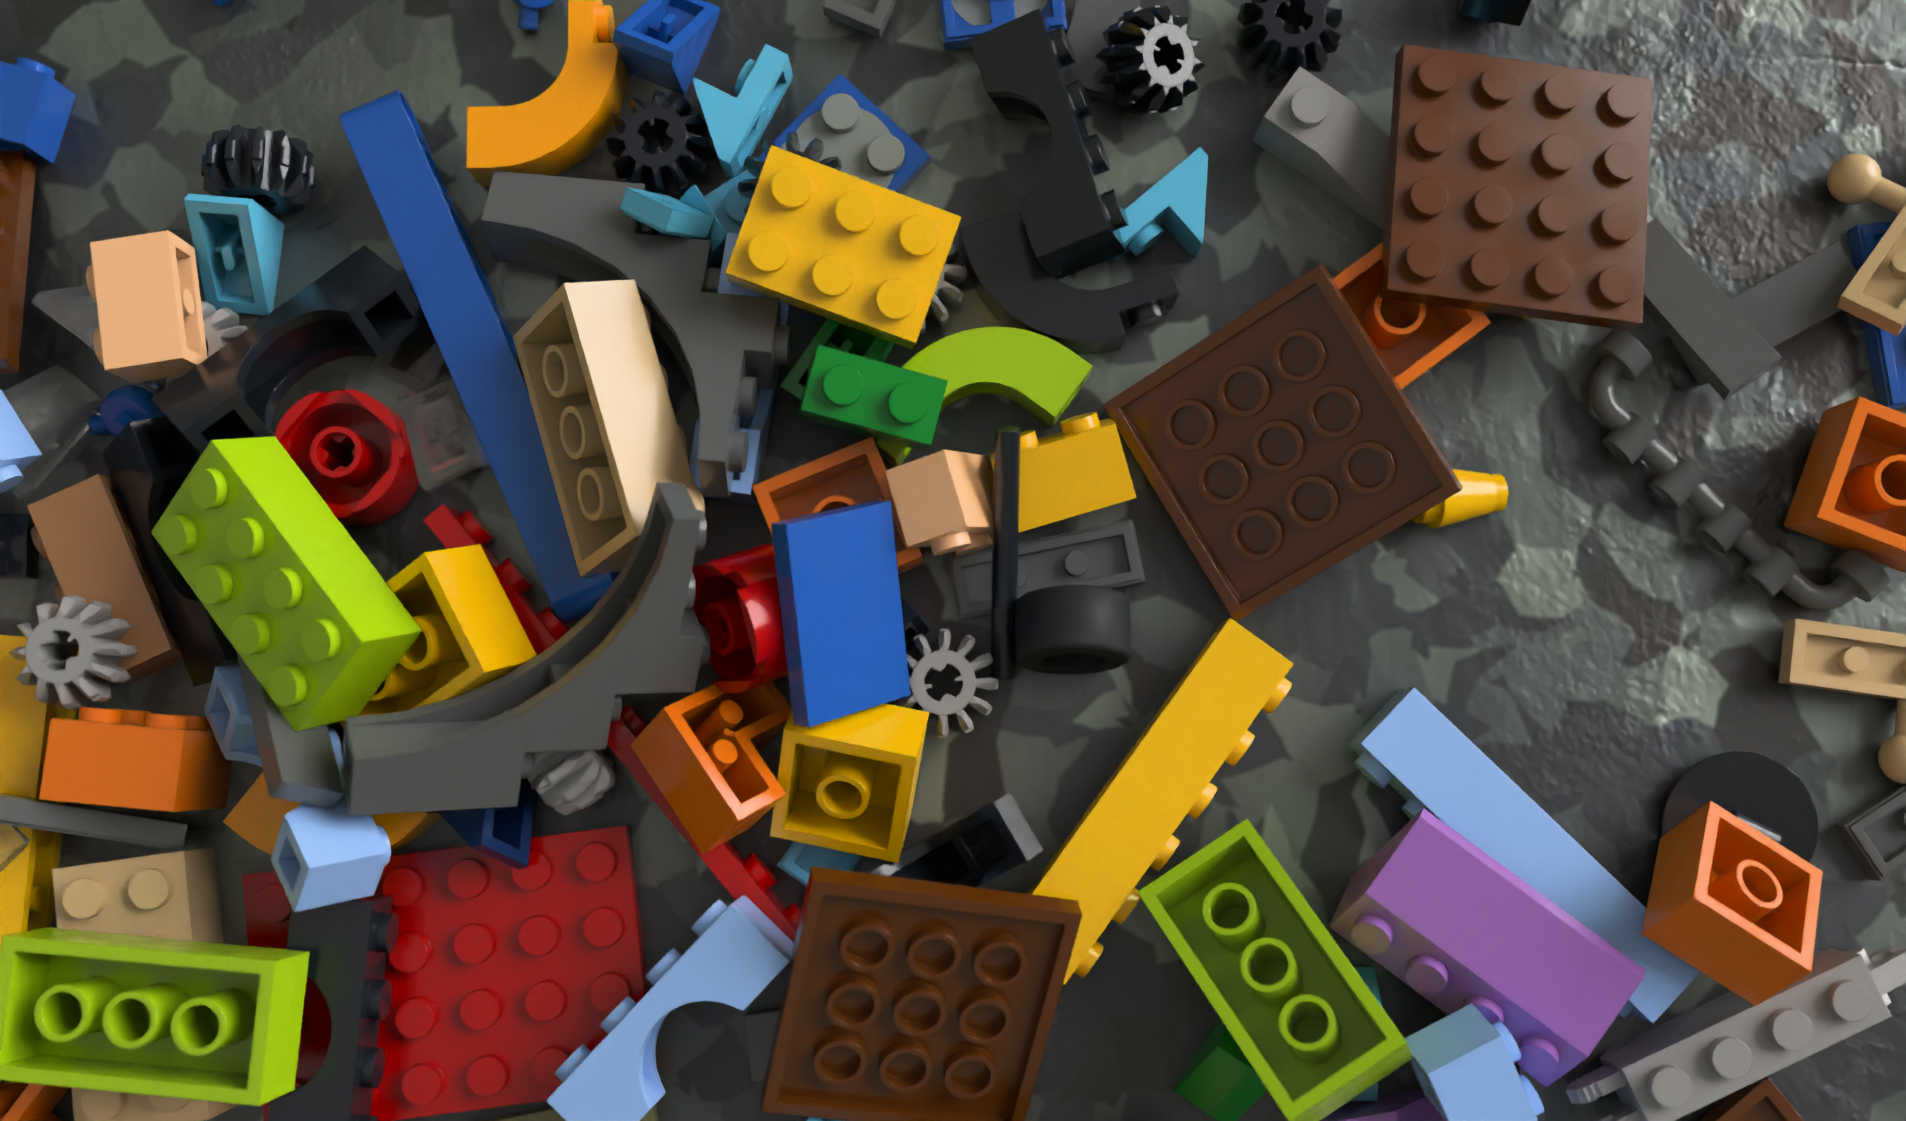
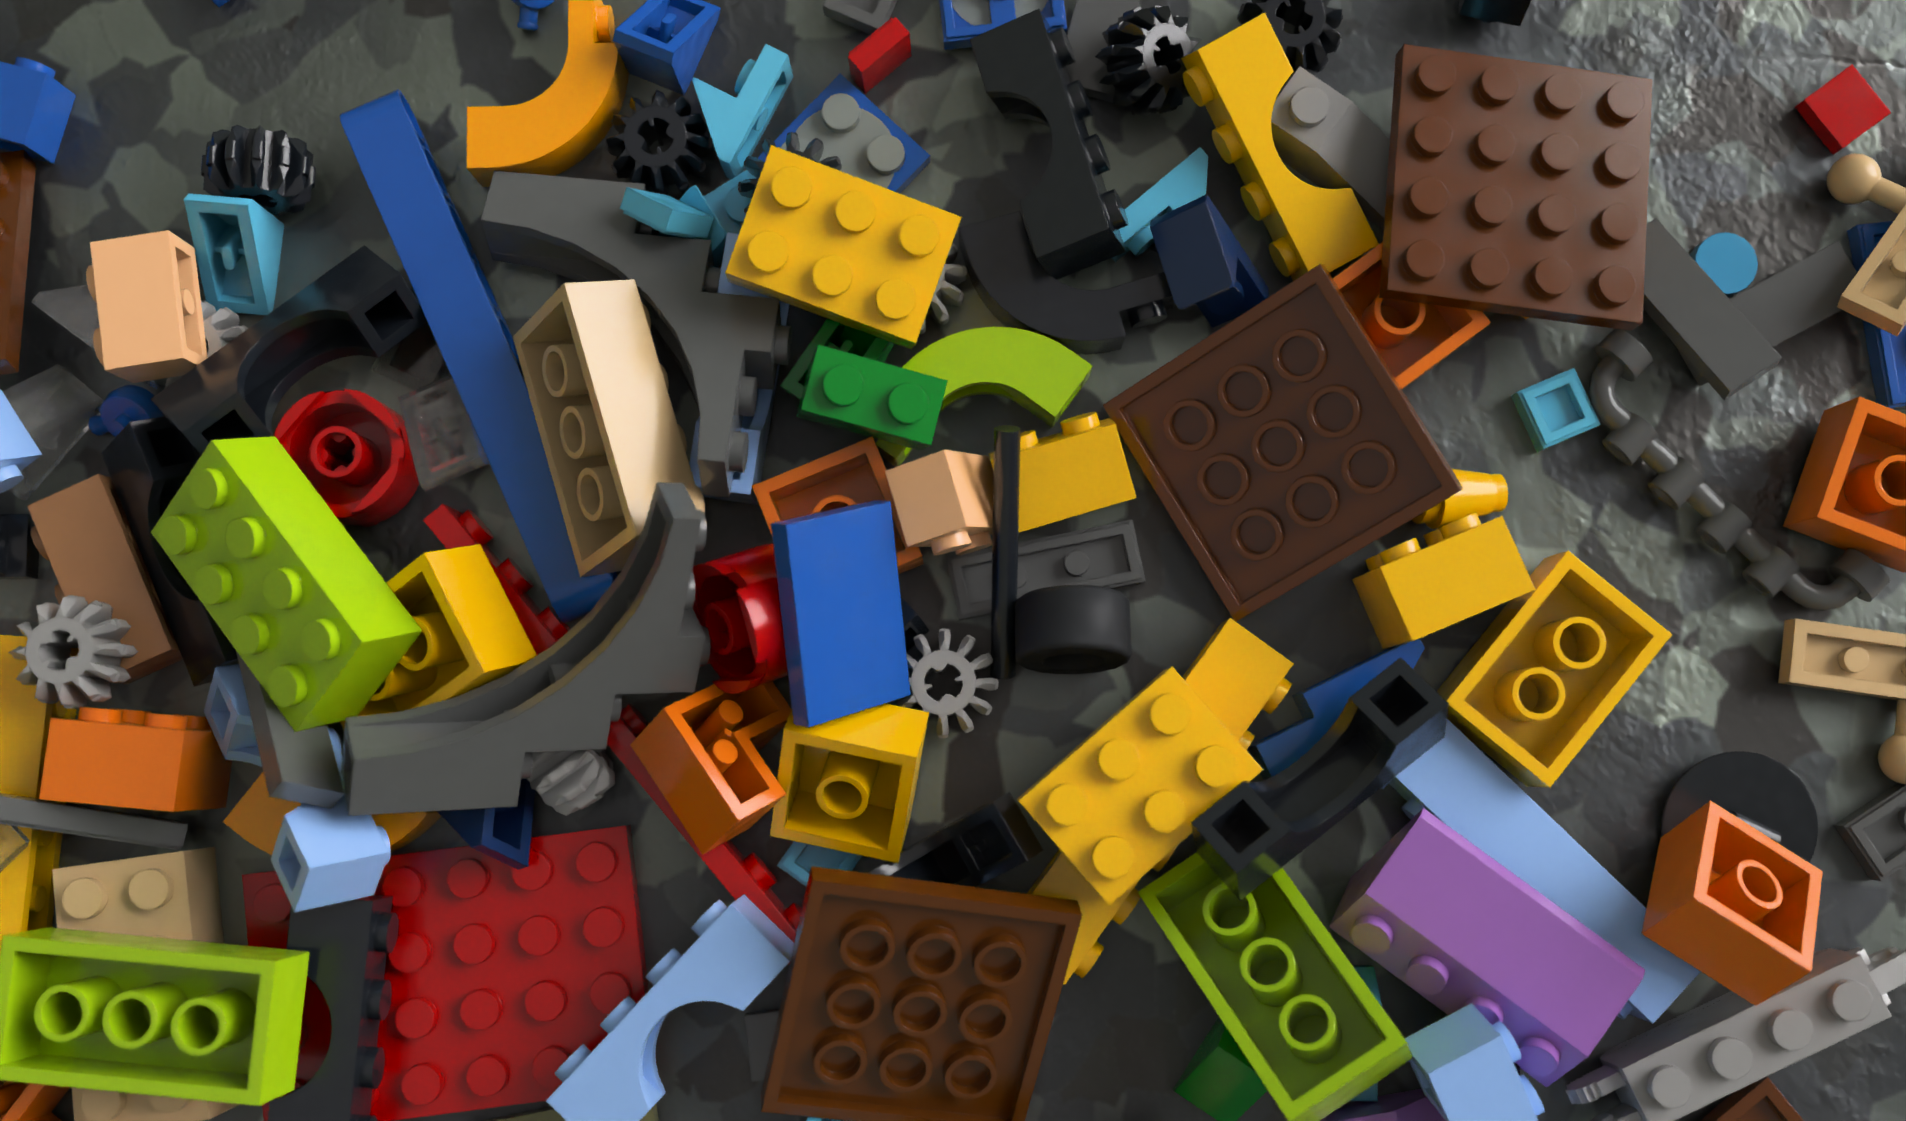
(879, 54): none -> red tile
(1138, 784): none -> yellow brick
(1206, 262): none -> dark blue slope
(1238, 85): none -> yellow arch
(1321, 707): none -> blue slope
(1371, 742): none -> black arch
(1450, 580): none -> yellow brick
(1550, 669): none -> yellow brick
(1555, 410): none -> medium azure tile
(1727, 261): none -> dark azure tile
(1842, 109): none -> red tile

